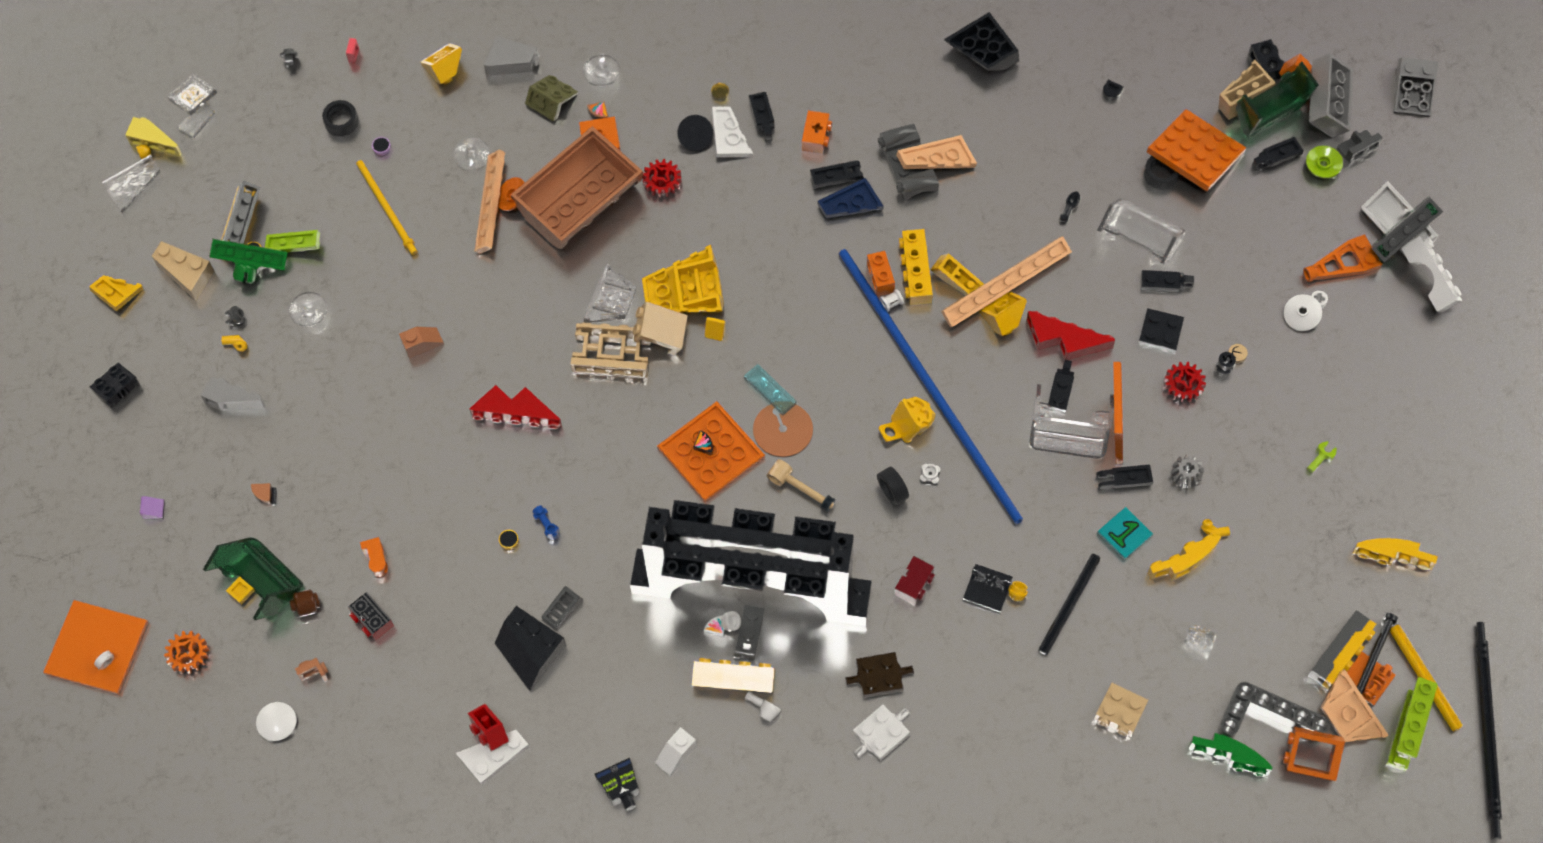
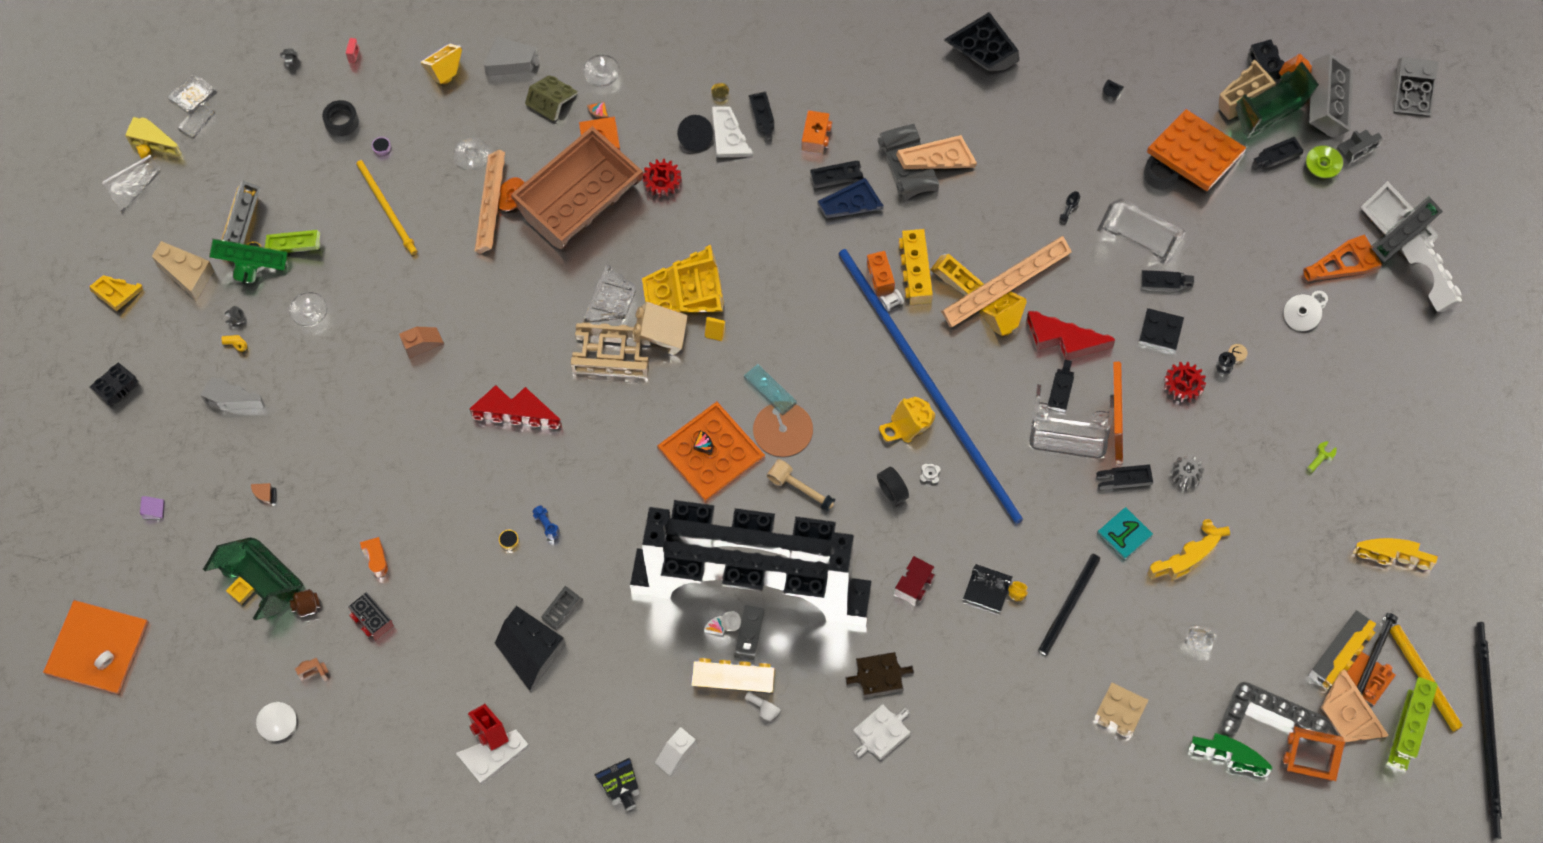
(190, 644): orange gear -> none

